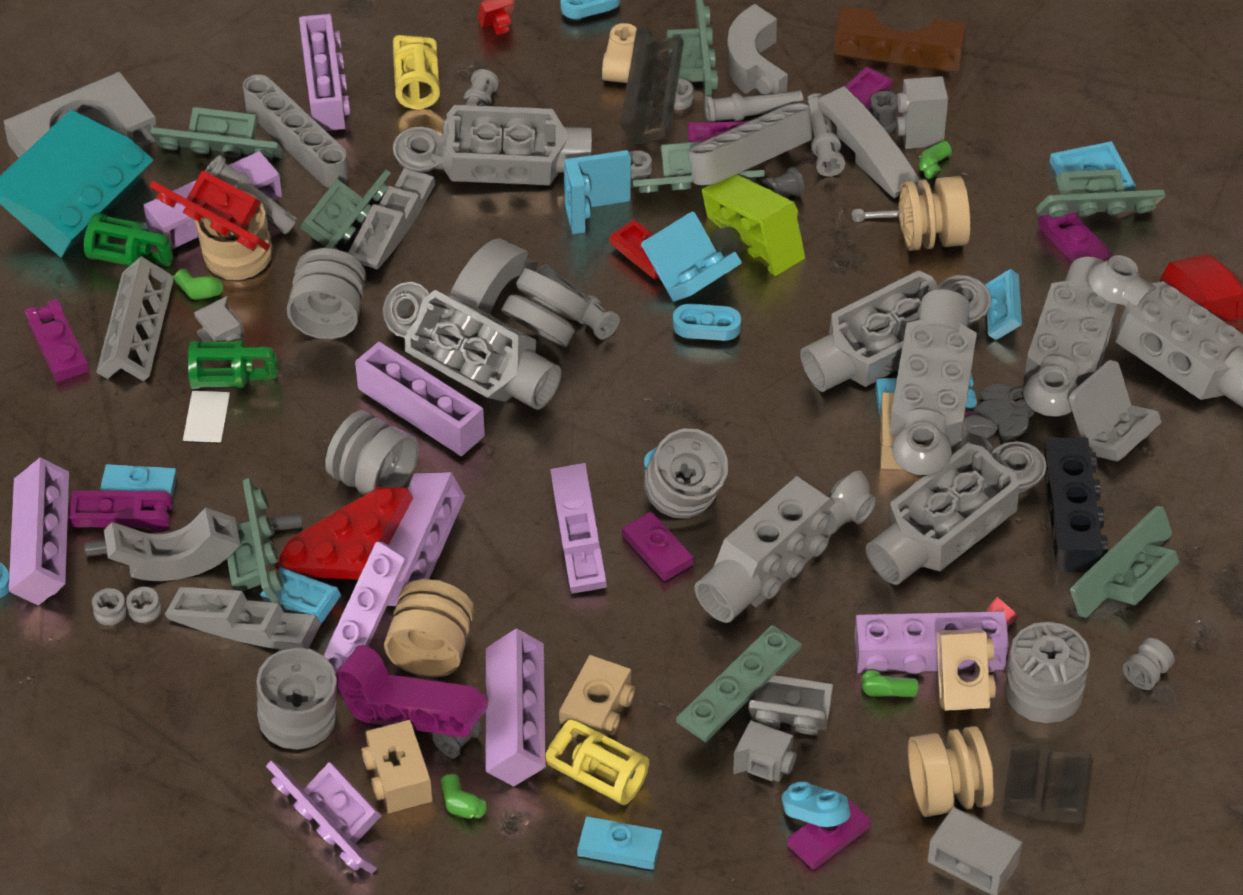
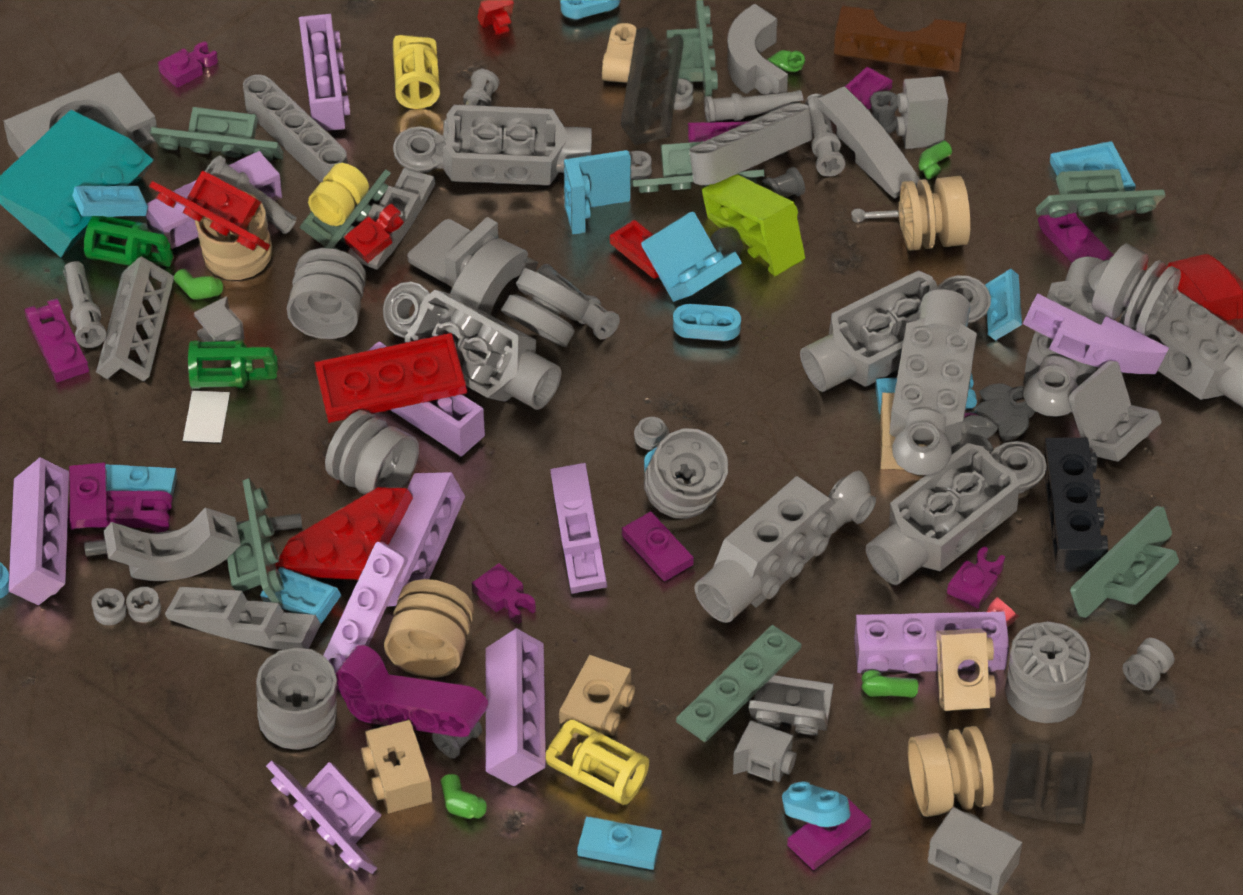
(85, 313): none -> light grey pin
(88, 495): none -> magenta plate
(110, 201): none -> medium azure plate
(186, 66): none -> magenta plate
(338, 194): none -> light yellow wheel
(373, 237): none -> red plate
(390, 377): none -> red tile
(450, 248): none -> light grey bracket
(502, 589): none -> magenta plate
(650, 432): none -> light grey plate
(788, 60): none -> bright green arm
(976, 582): none -> magenta plate
(1094, 343): none -> lavender slope
(1130, 287): none -> light grey wheel

